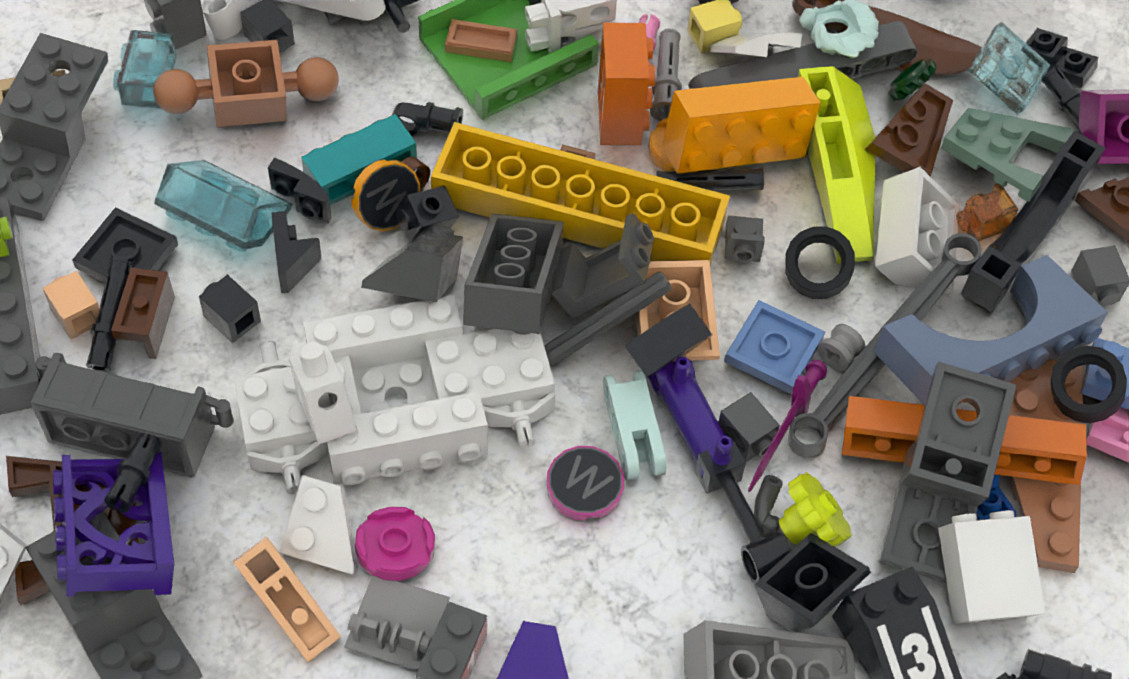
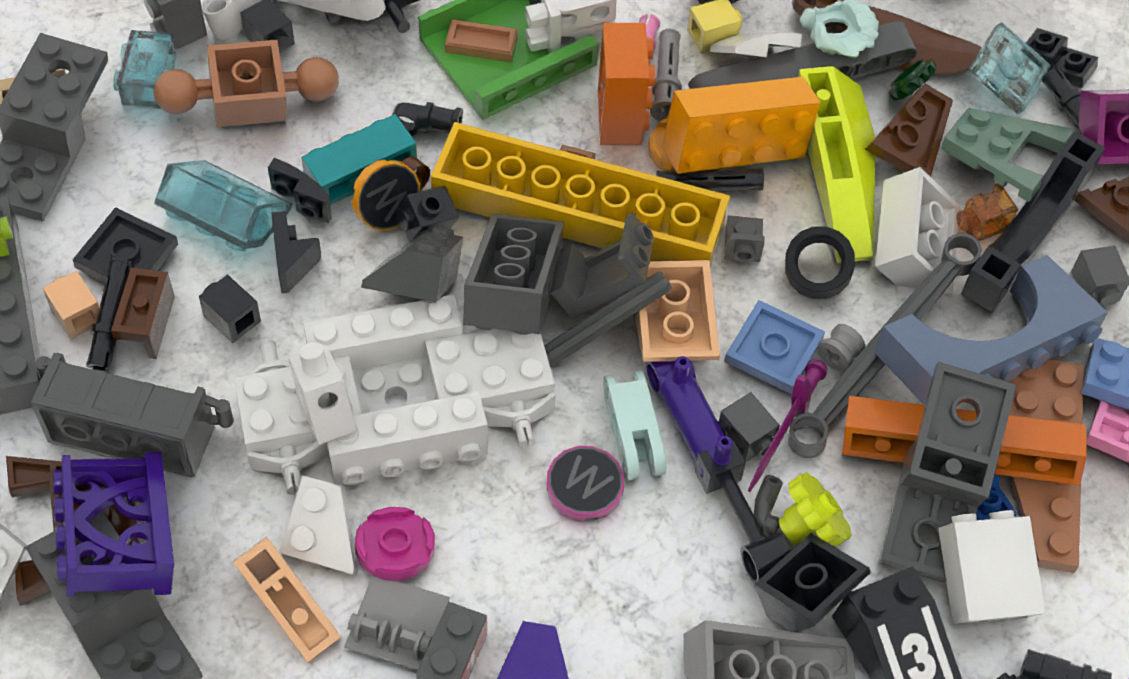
(133, 472): black pin -> none
(668, 340): black slope -> none
(1092, 356): black tyre -> none

